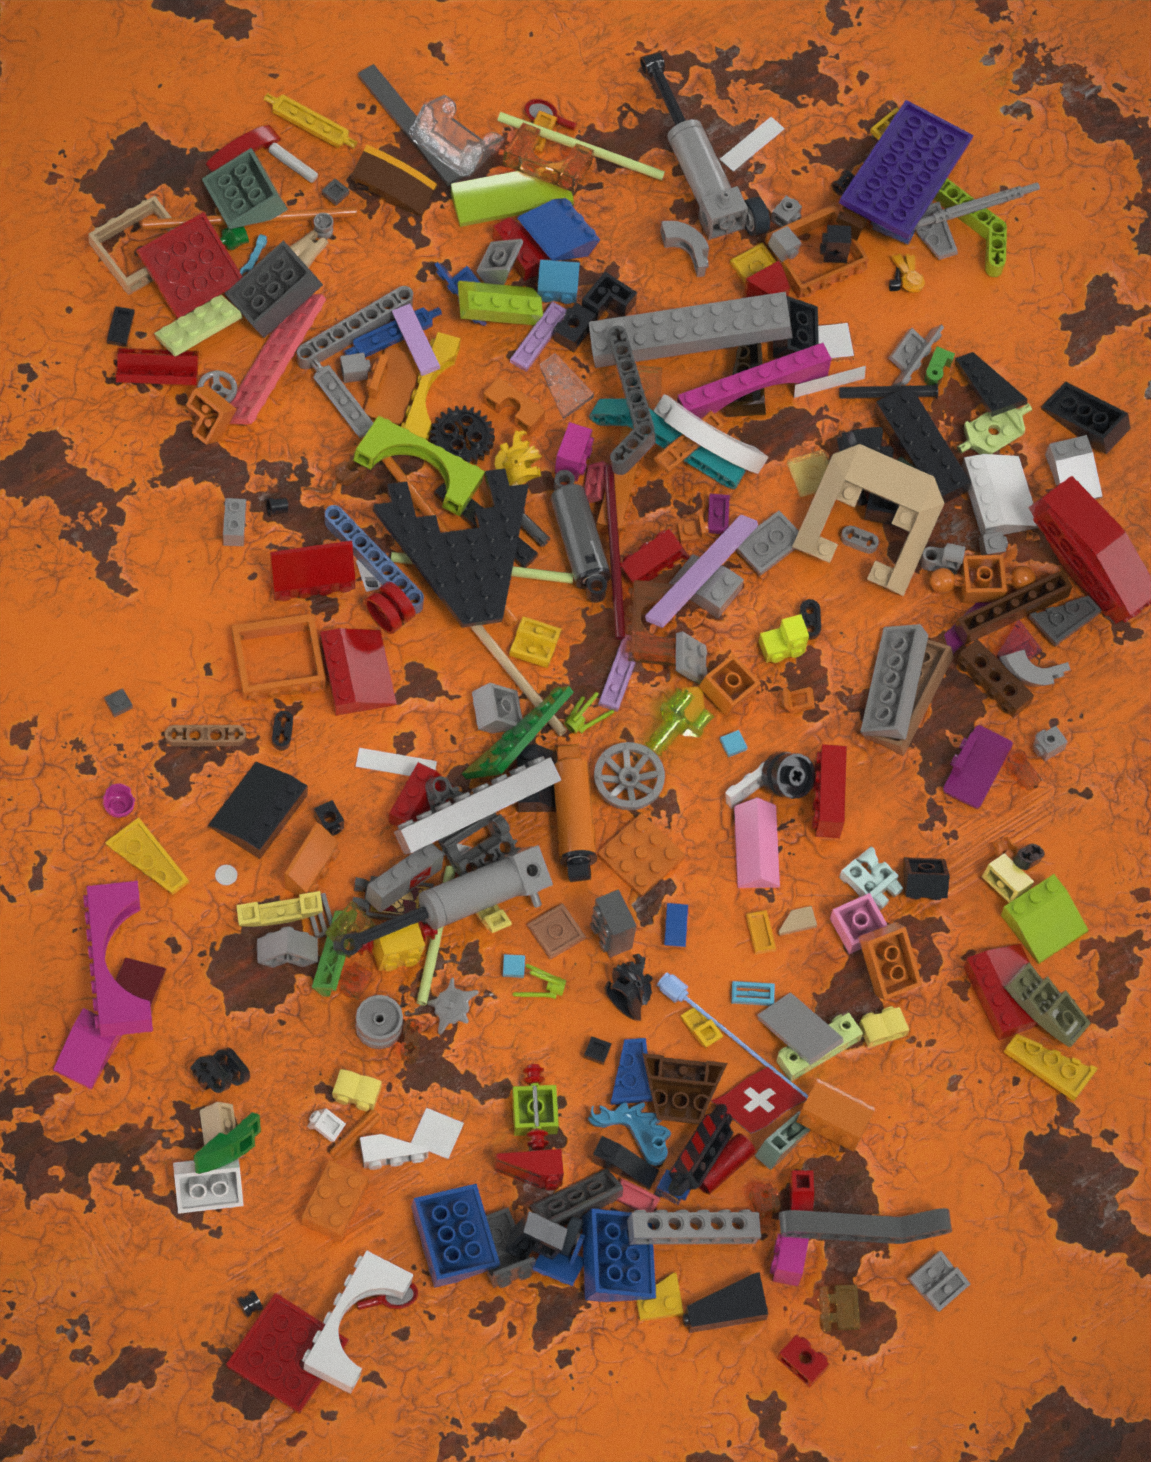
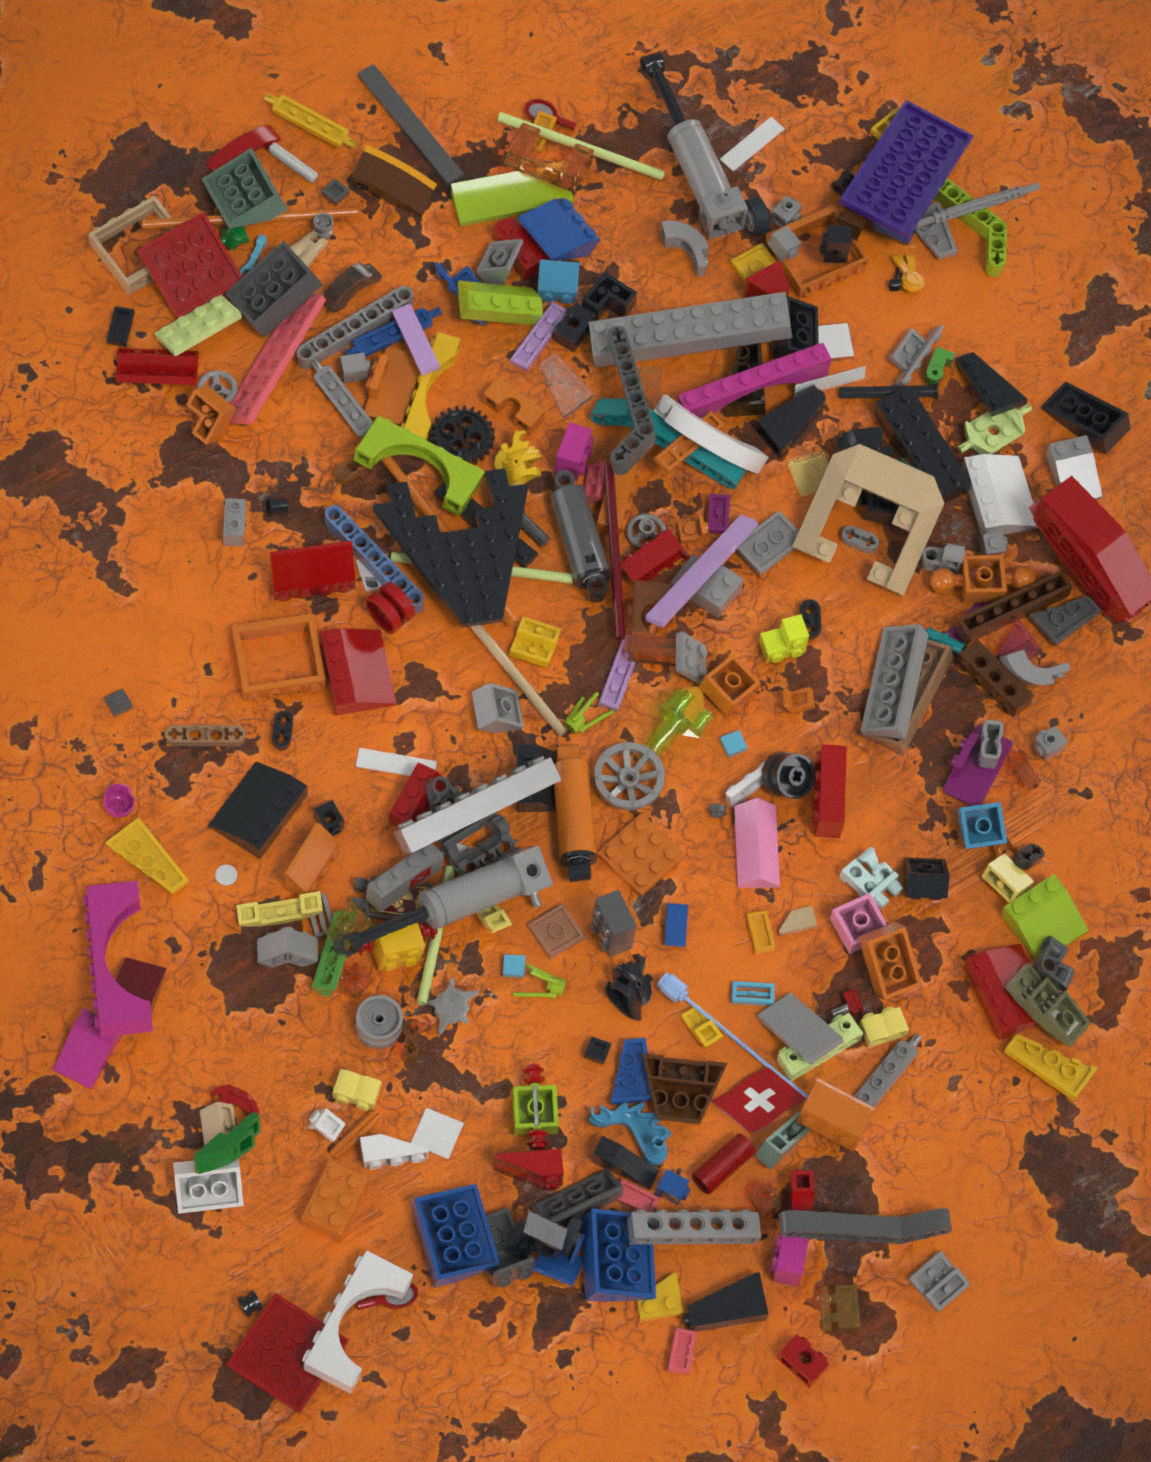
(211, 1069): black piece -> none
(237, 1097): none -> red piece
(348, 284): none -> clear smoke arch
(450, 140): clear windscreen -> none
(514, 740): green wing -> none
(647, 522): none -> light grey piece
(682, 1351): none -> coral plate
(701, 1151): black hinge -> none
(717, 810): none -> dark grey plate
(790, 420): none -> black slope
(852, 1004): none -> red piece
(889, 1071): none -> light grey plate
(939, 637): none -> teal pin
(982, 825): none -> dark azure slope
(990, 744): none -> light grey brick
(1051, 954): none -> dark grey piece

